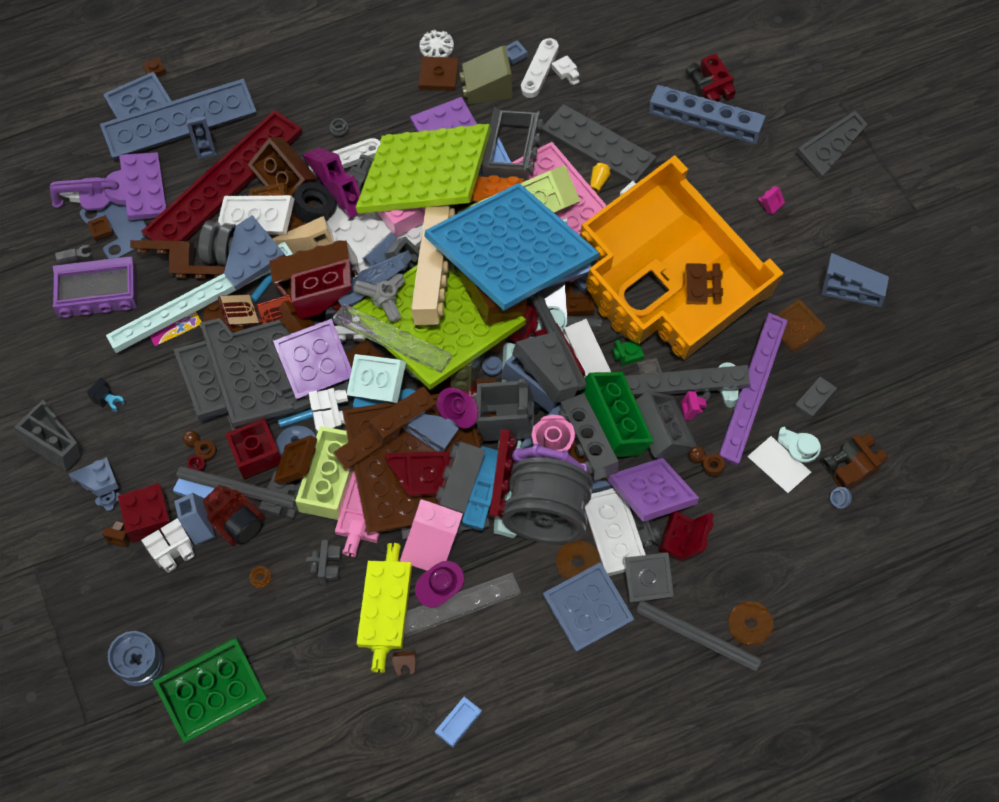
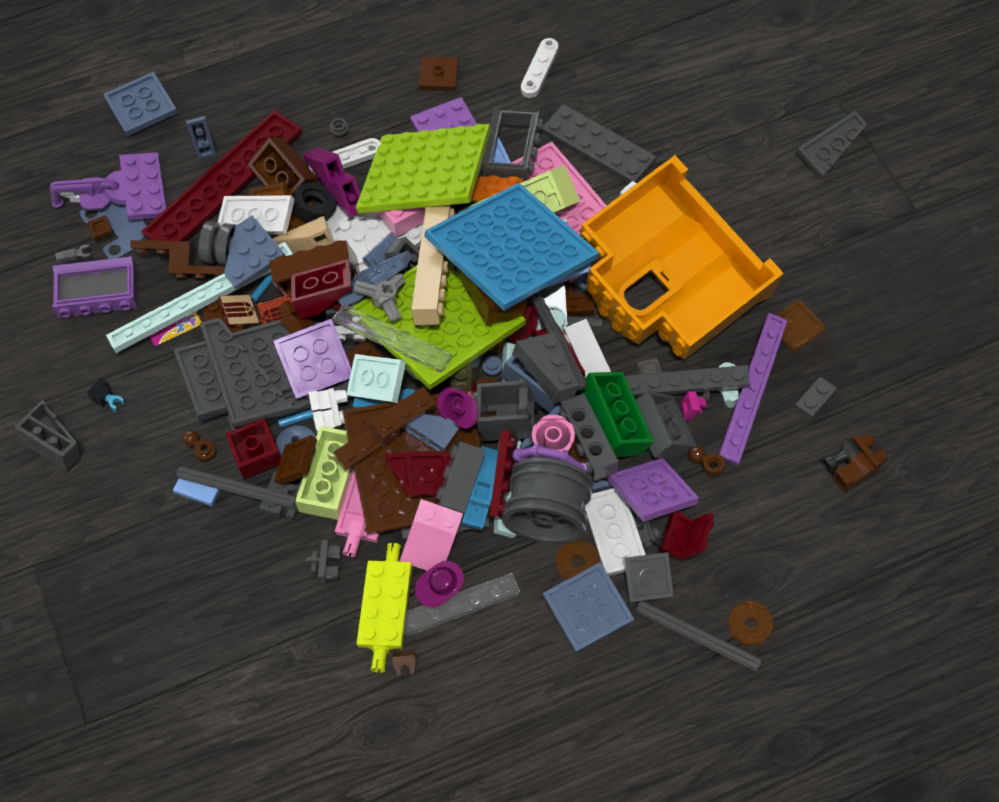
(96, 477): sand blue wing -> none
(109, 505): sand blue plate -> none
(117, 535): reddish brown tile -> none
(127, 650): sand blue wheel -> none
(144, 511): dark red brick -> none
(154, 65): reddish brown plate -> none
(164, 554): white hips -> none
(168, 121): sand blue plate -> none
(194, 518): sand blue slope -> none
(199, 462): dark red hinge -> none
(209, 689): green slope -> none
(242, 525): clear red piece -> none
(257, 571): clear orange plate -> none
(361, 170): dark grey connector -> none
(436, 44): white wheel -> none
(458, 722): light blue tile -> none
(487, 77): olive slope -> none
(516, 52): sand blue plate -> none
(566, 69): white plate -> none
(599, 176): yellow cone -> none
(627, 352): green bracket -> none
(696, 283): reddish brown plate -> none
(707, 114): sand blue brick -> none
(717, 79): dark red hips -> none
(772, 200): dark pink tile -> none
(779, 464): white sticker -> none
(799, 445): light aqua piece -> none
(841, 497): sand blue plate -> none
(854, 282): sand blue wedge -> none

